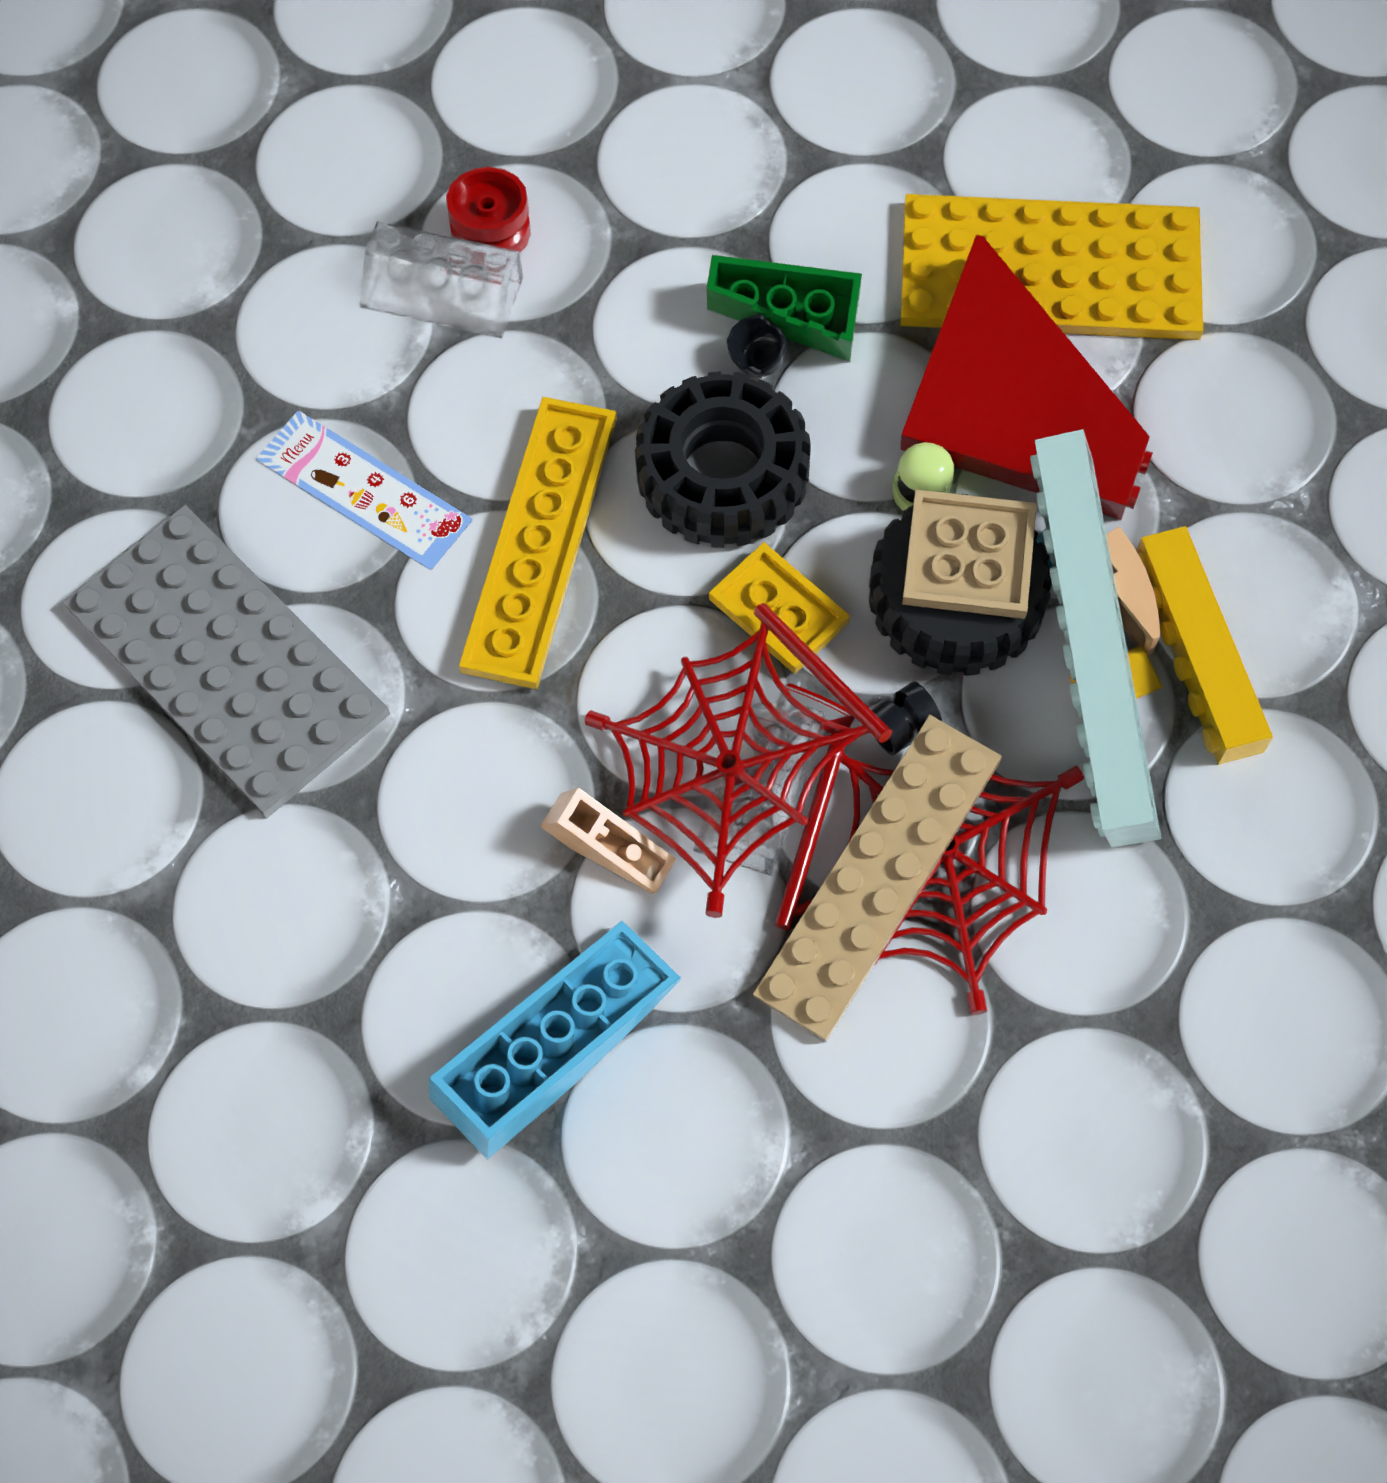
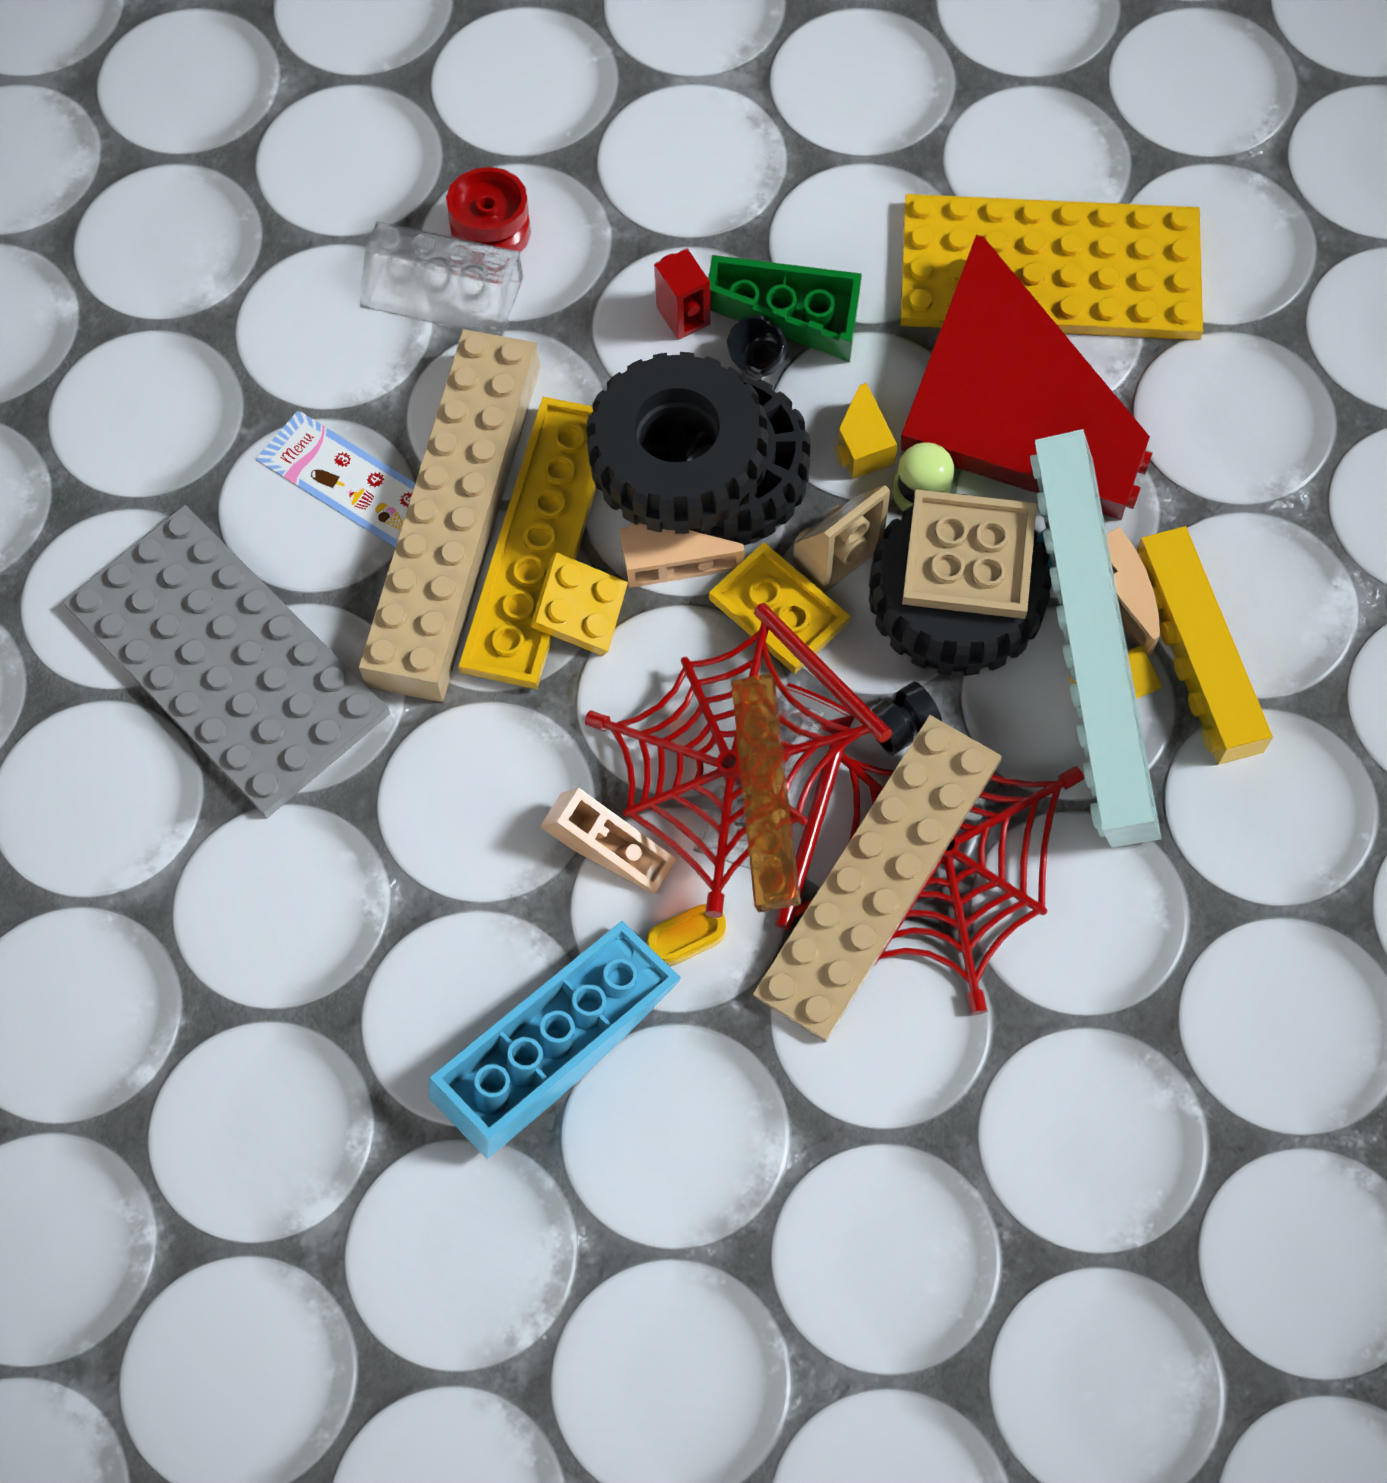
(450, 517): none -> tan brick
(579, 604): none -> yellow plate
(667, 556): none -> light nougat slope
(669, 393): none -> black tyre
(682, 293): none -> red brick
(686, 935): none -> yellow tile
(765, 793): none -> clear orange plate
(842, 539): none -> tan slope
(864, 437): none -> yellow slope

